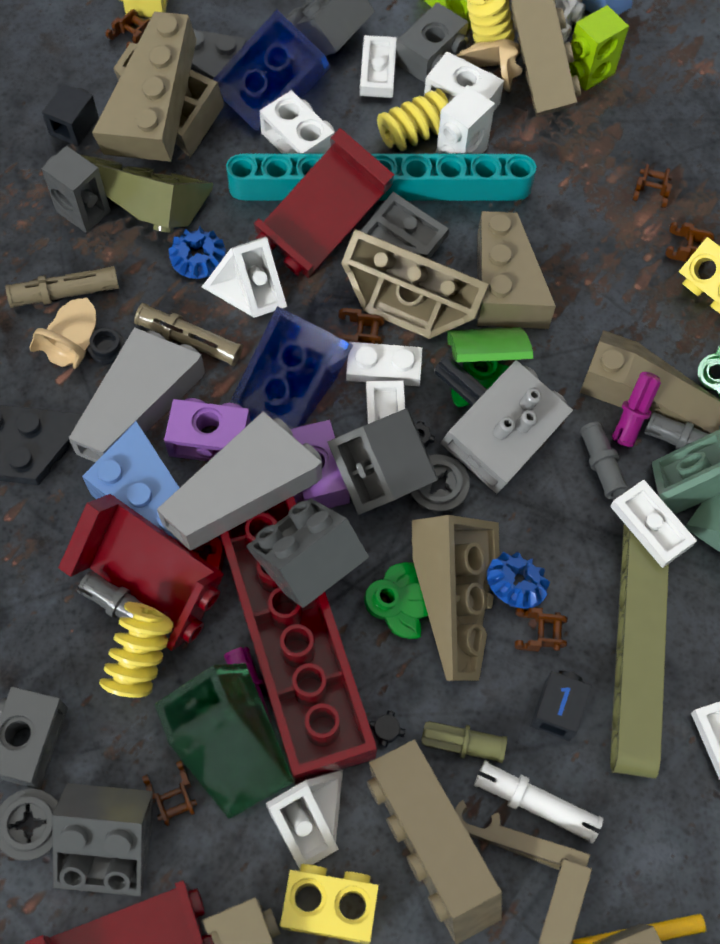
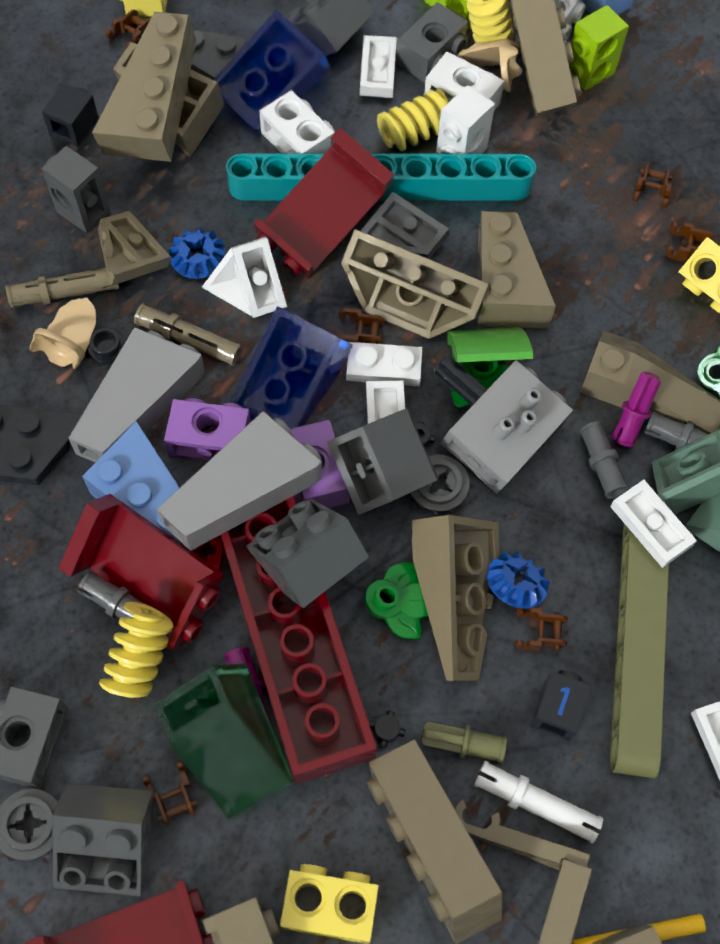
(129, 248): none -> dark tan wing
(151, 196): olive wedge -> none
(309, 817): white slope -> none

